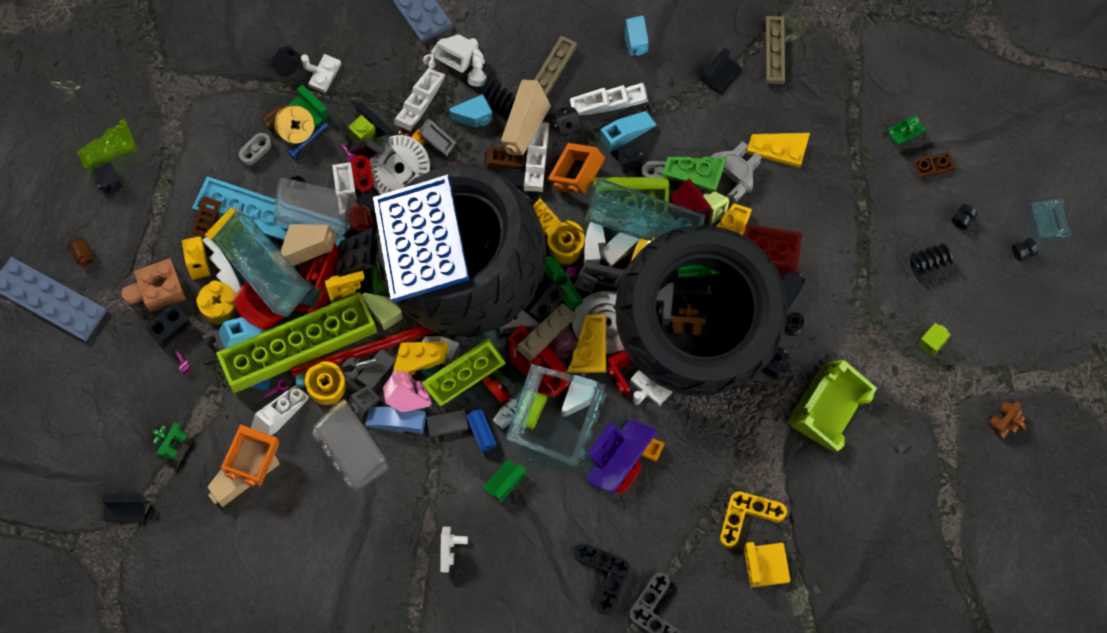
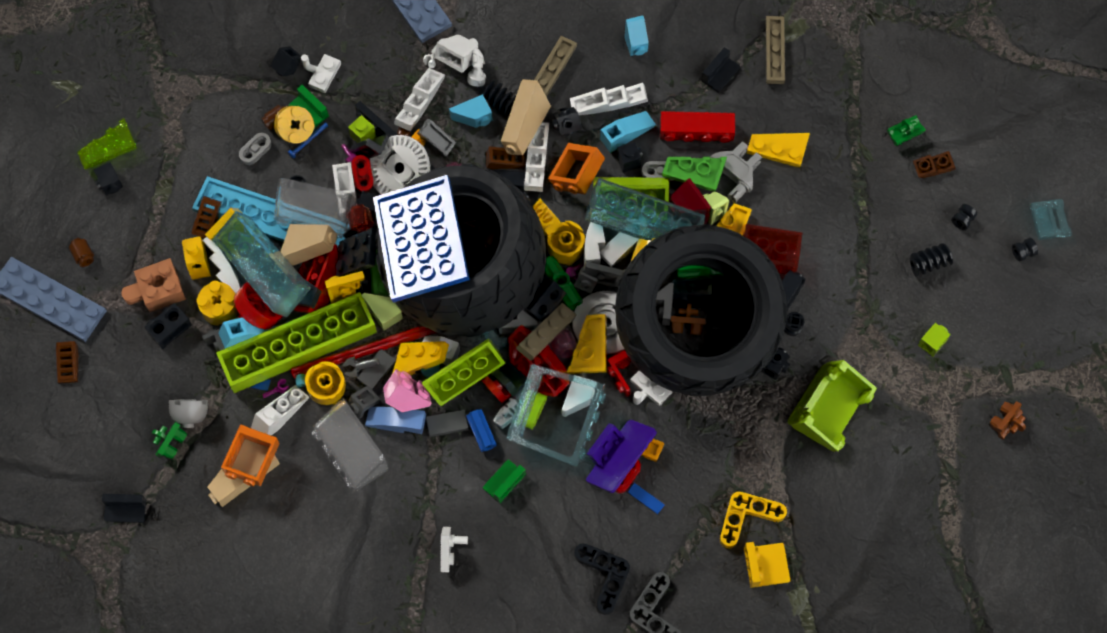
(72, 351): none -> reddish brown slope
(184, 367): magenta hand -> none
(188, 411): none -> light grey cylinder
(646, 498): none -> blue window
(697, 126): none -> red brick

